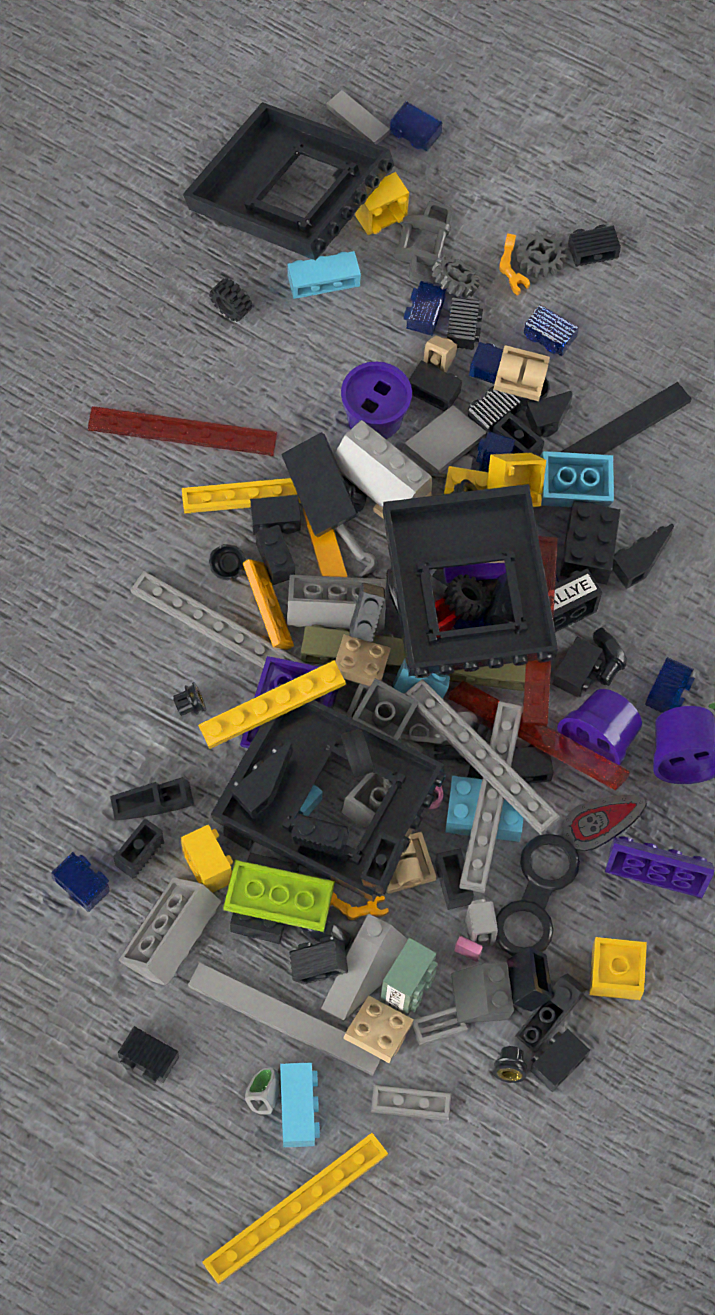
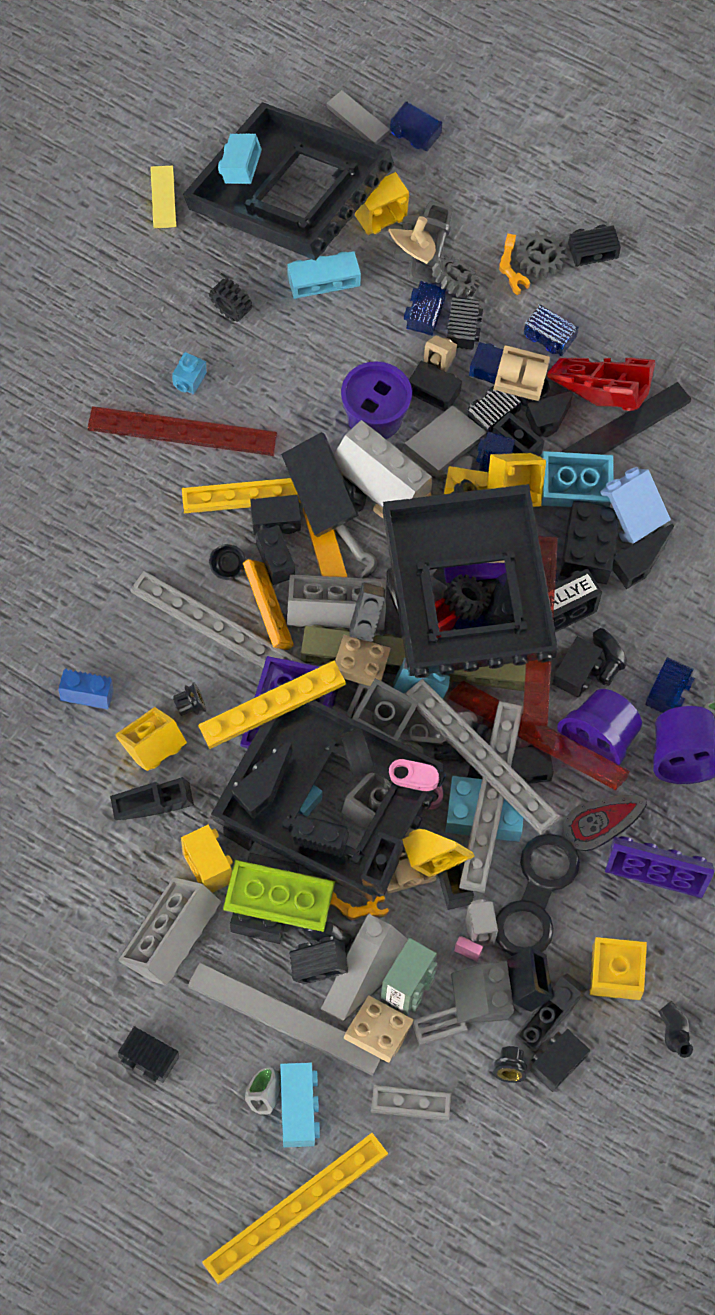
(81, 881): clear blue brick -> none
(86, 689): none -> blue brick
(139, 848): black brick -> none
(151, 738): none -> yellow slope
(163, 197): none -> light yellow tile
(189, 373): none -> dark azure brick
(240, 158): none -> medium azure brick
(416, 241): none -> tan shield
(420, 775): none -> bright pink piece
(433, 853): none -> yellow slope
(606, 382): none -> red wedge
(636, 504): none -> light blue panel
(676, 1030): none -> black arm

